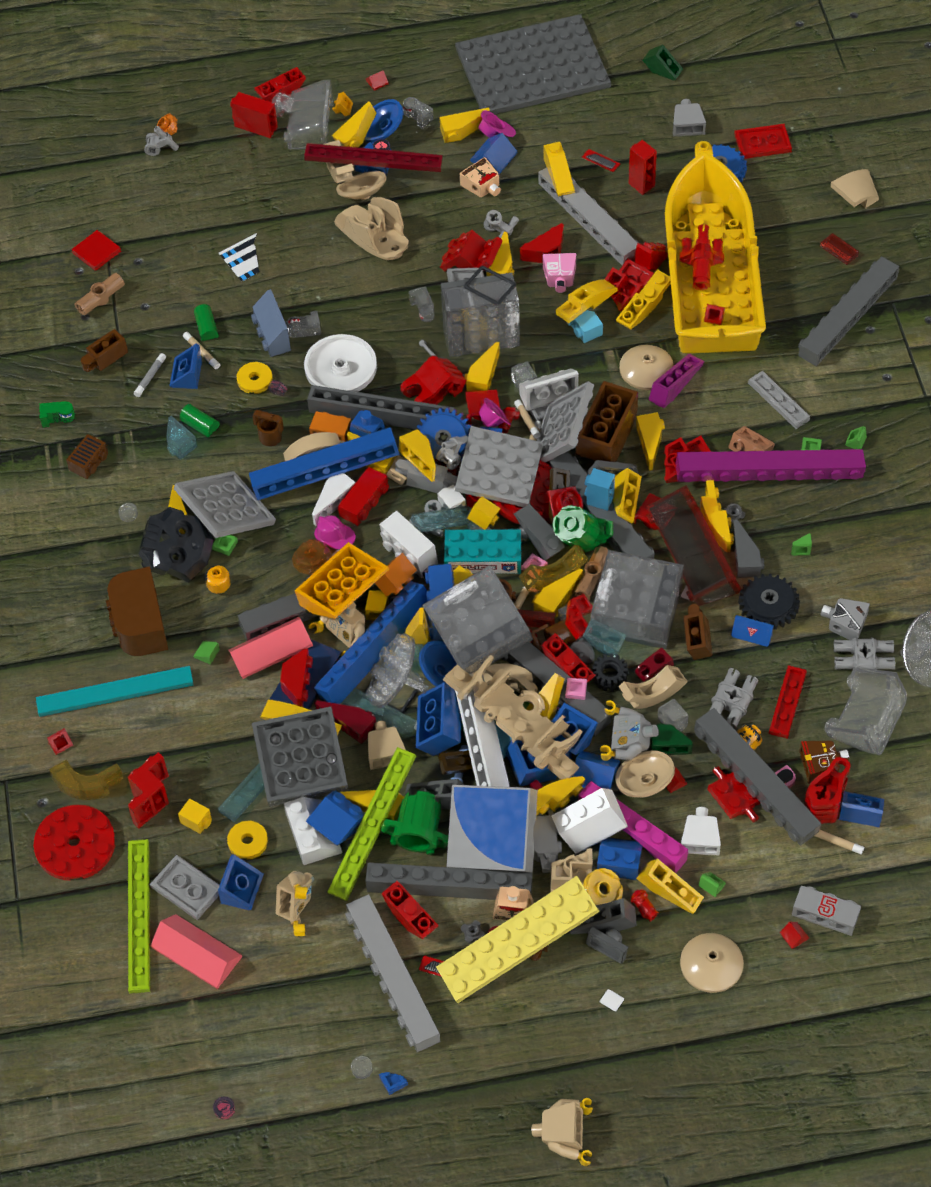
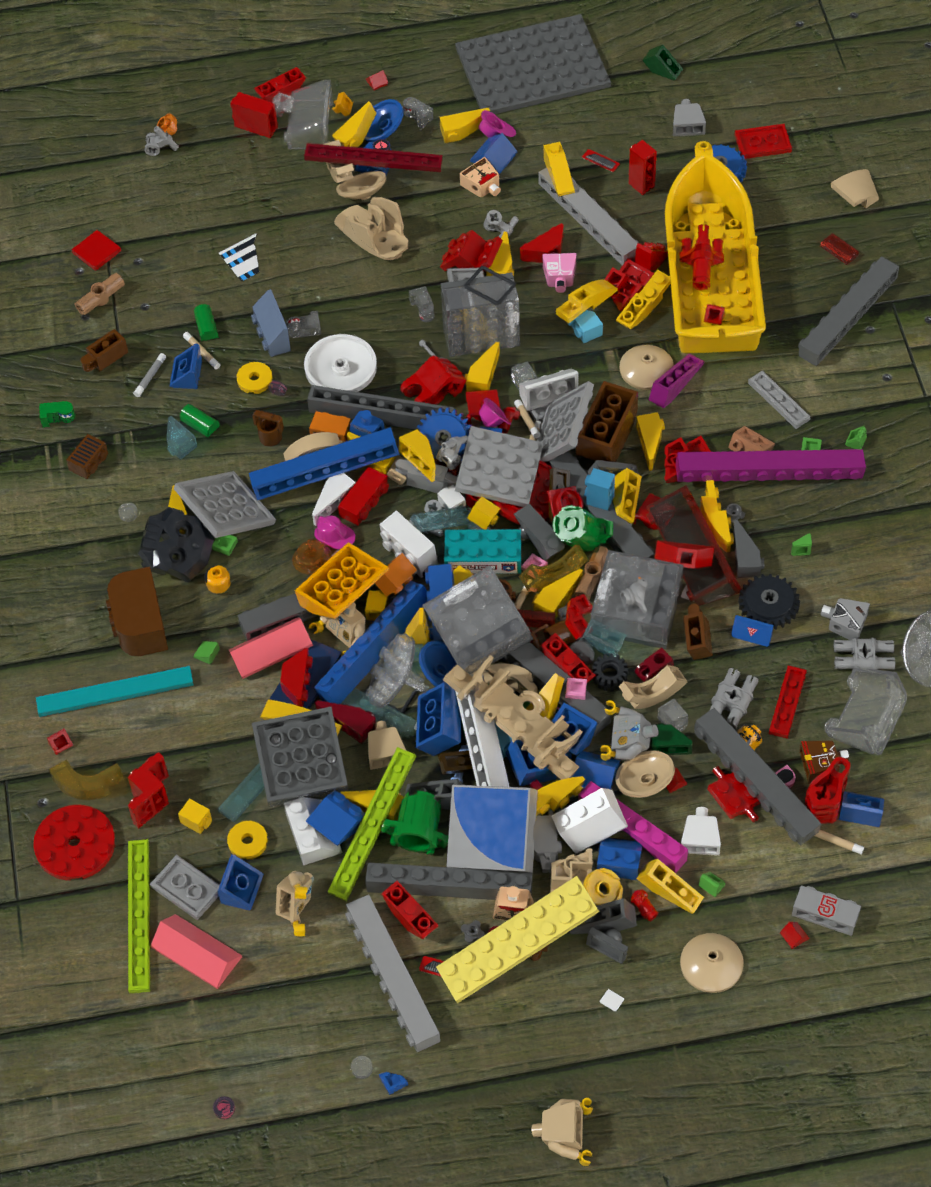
(635, 594): none -> light grey animal
(686, 554): none -> red slope

